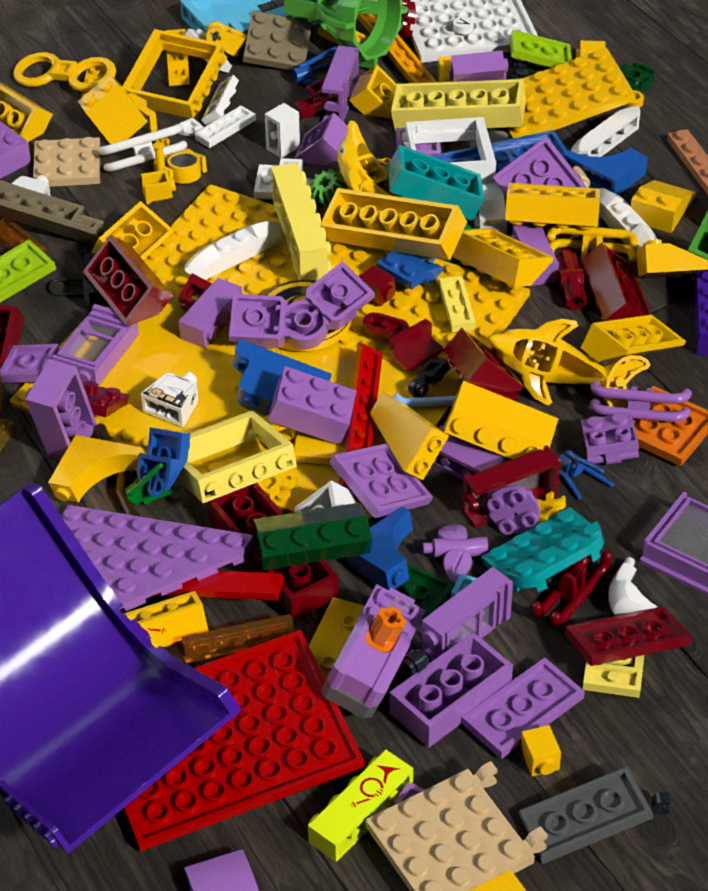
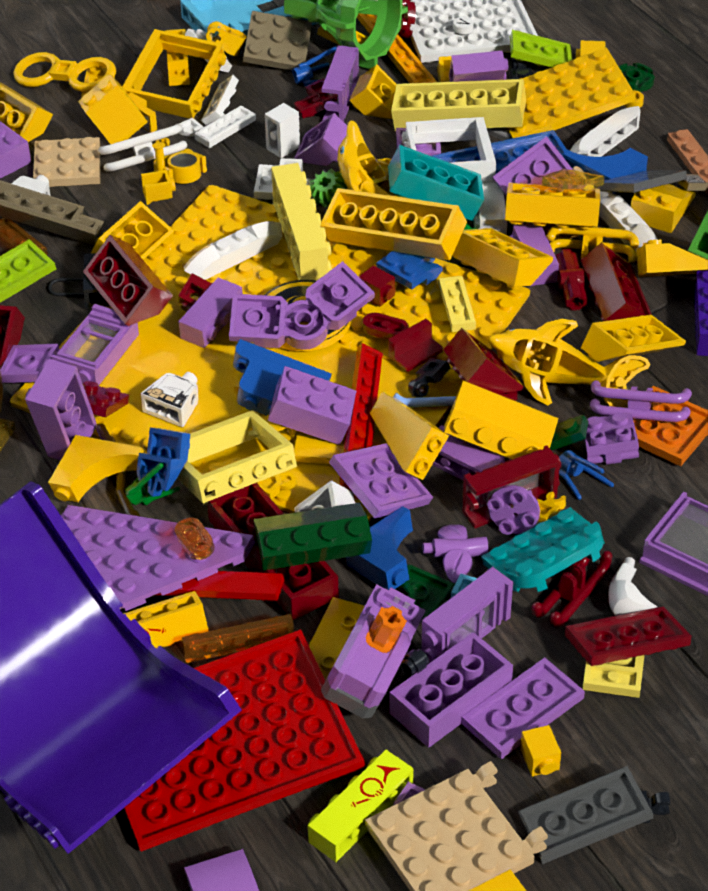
(194, 538): none -> clear orange plate
(569, 432): none -> dark green plate
(572, 179): none -> clear yellow plate
(642, 180): none -> dark grey tile
(693, 183): none -> dark tan tile

